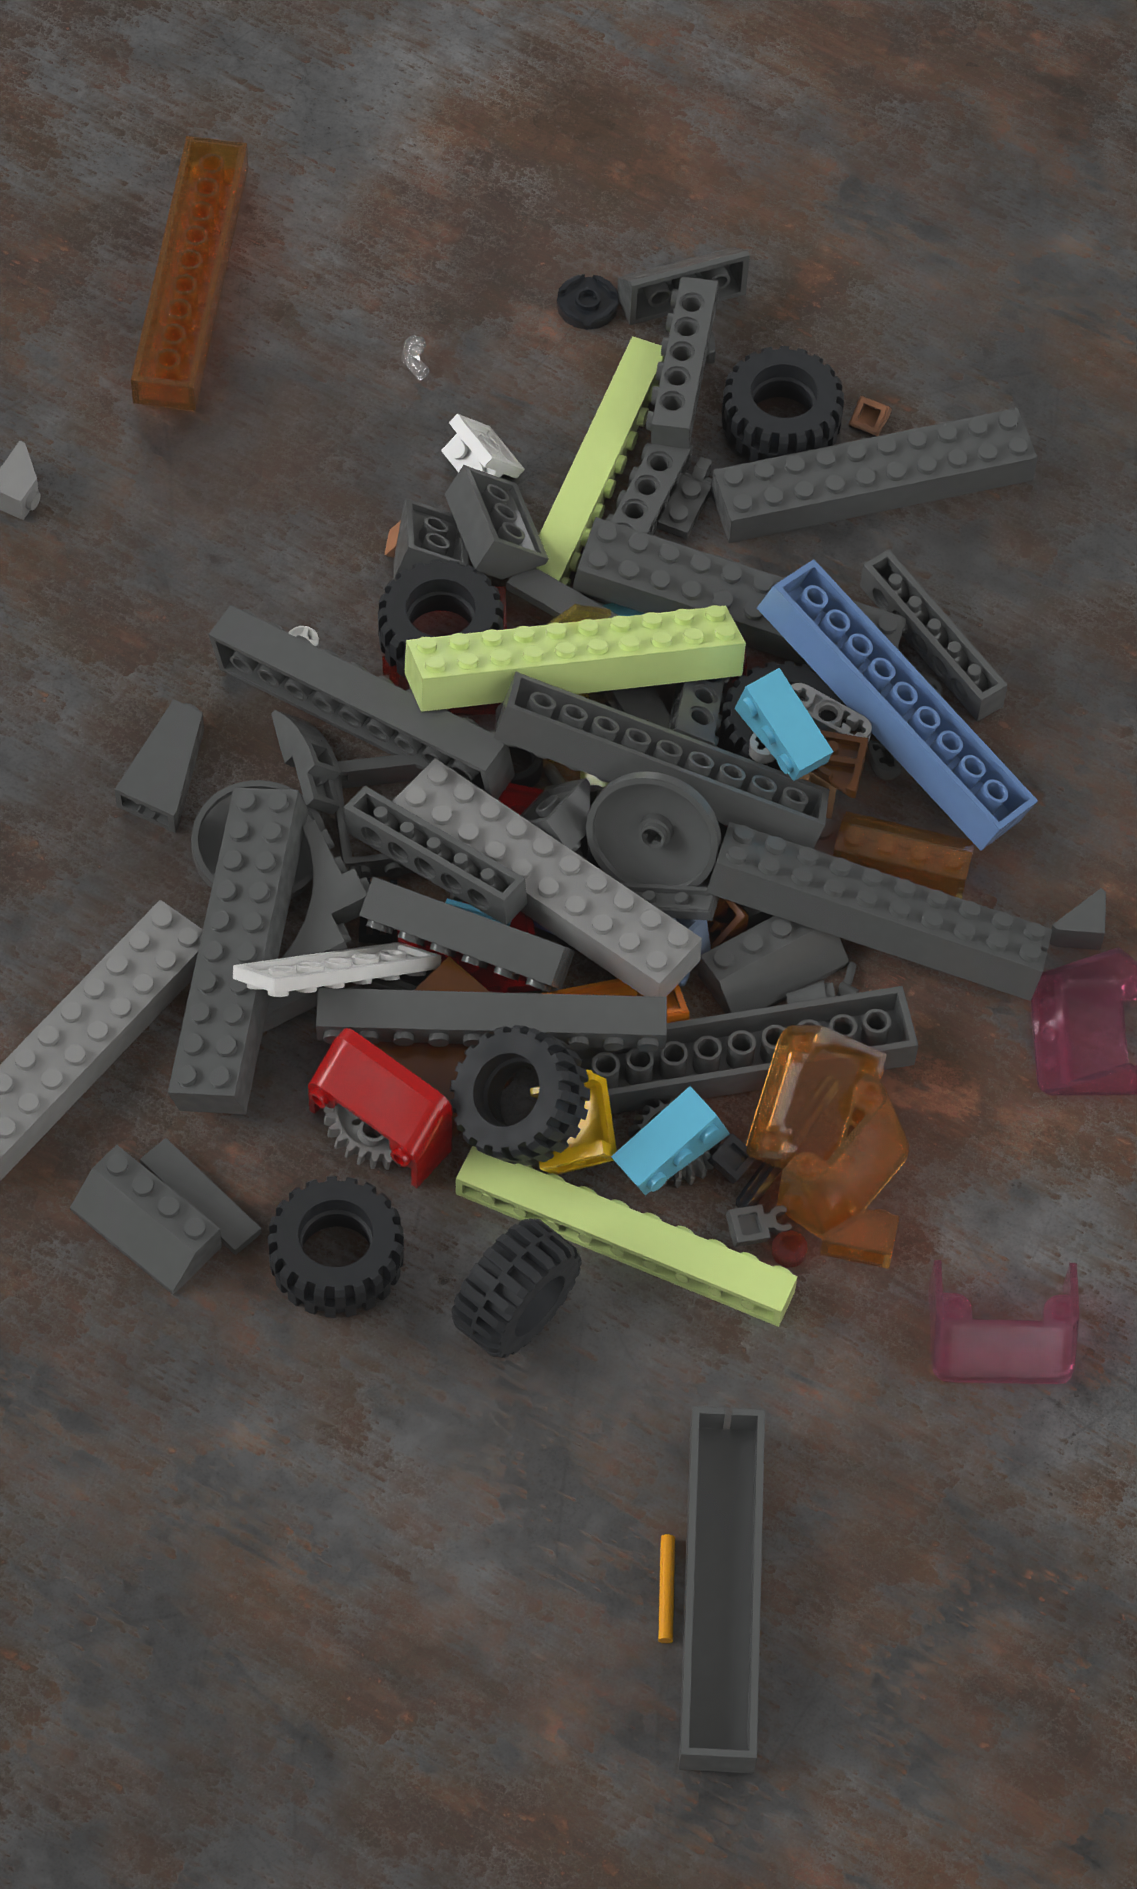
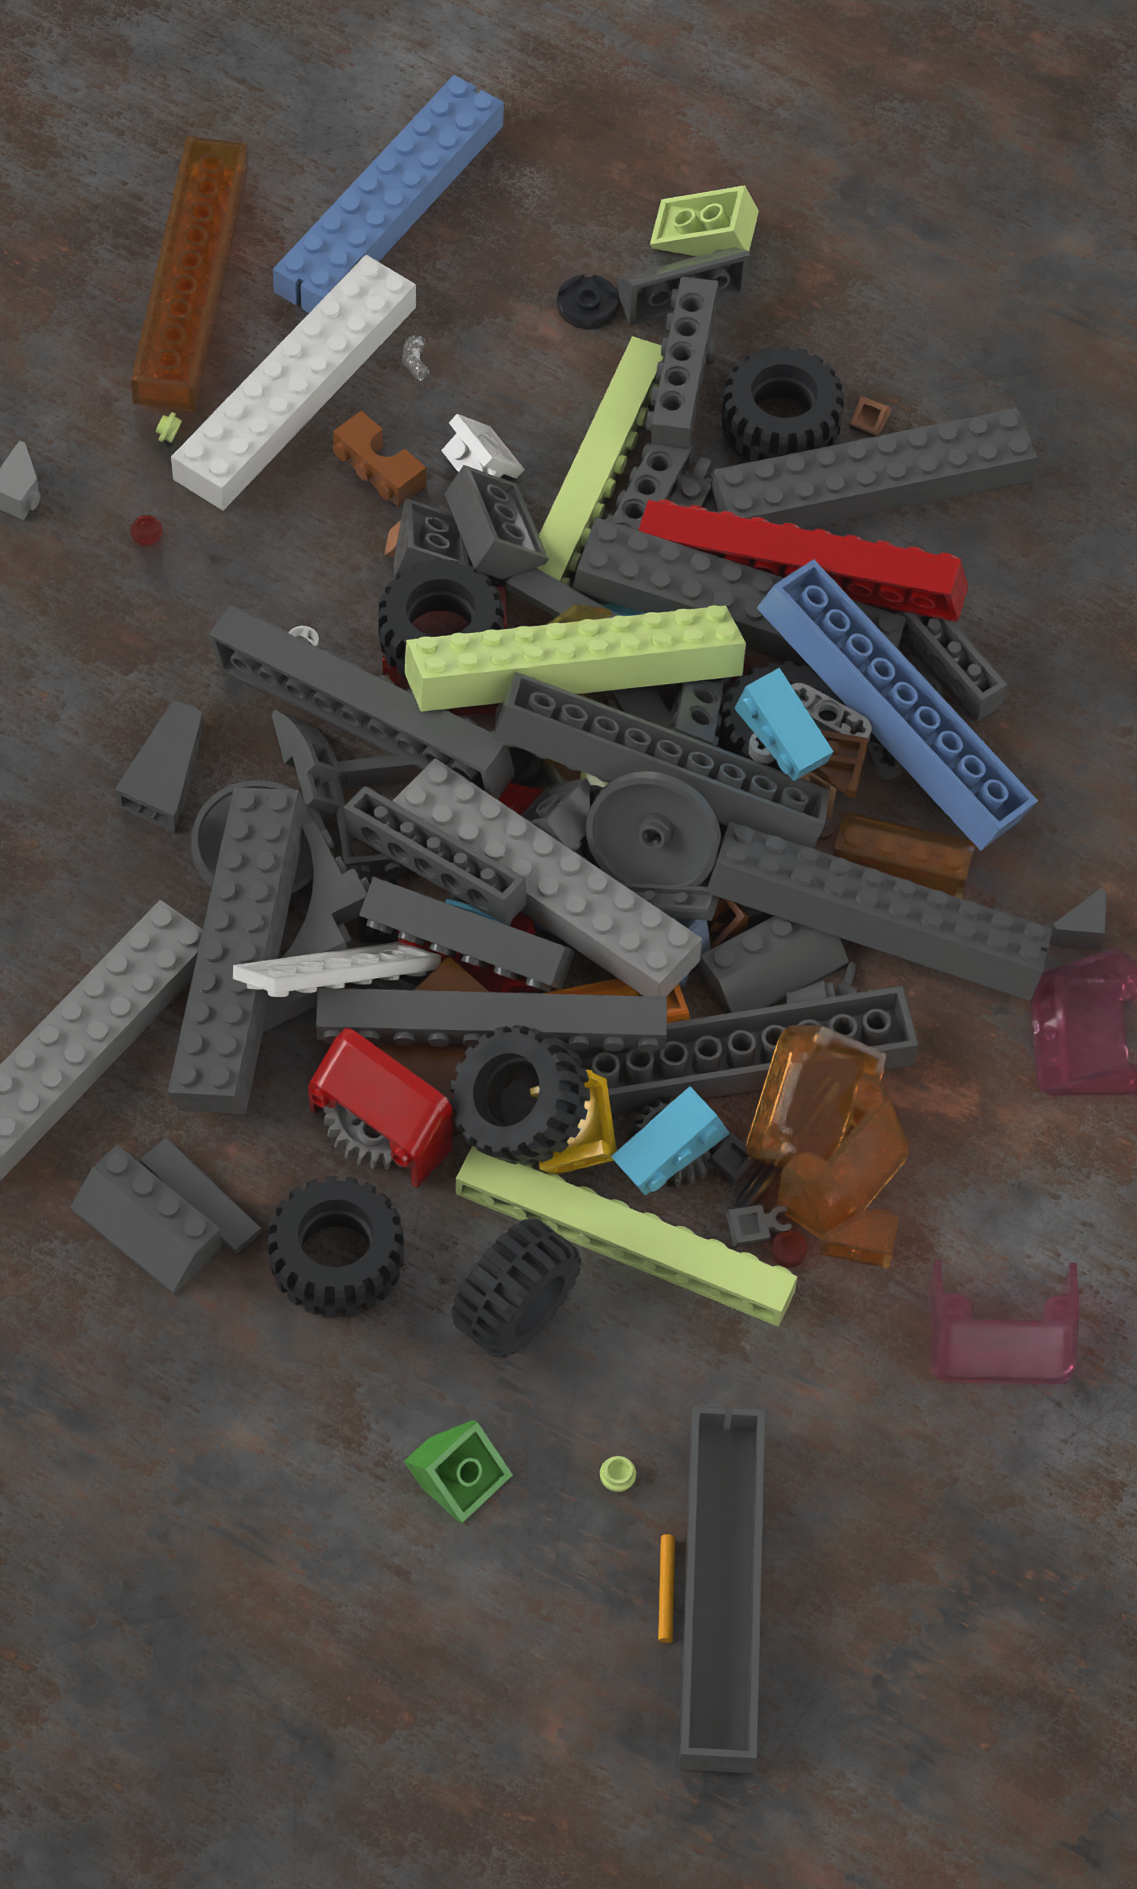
(146, 530): none -> clear red plate
(168, 427): none -> yellowish green plate
(293, 382): none -> white brick
(391, 192): none -> medium blue piece
(393, 476): none -> dark orange arch
(459, 1469): none -> bright green slope
(618, 1474): none -> yellowish green plate
(705, 222): none -> yellowish green slope
(864, 570): none -> red brick

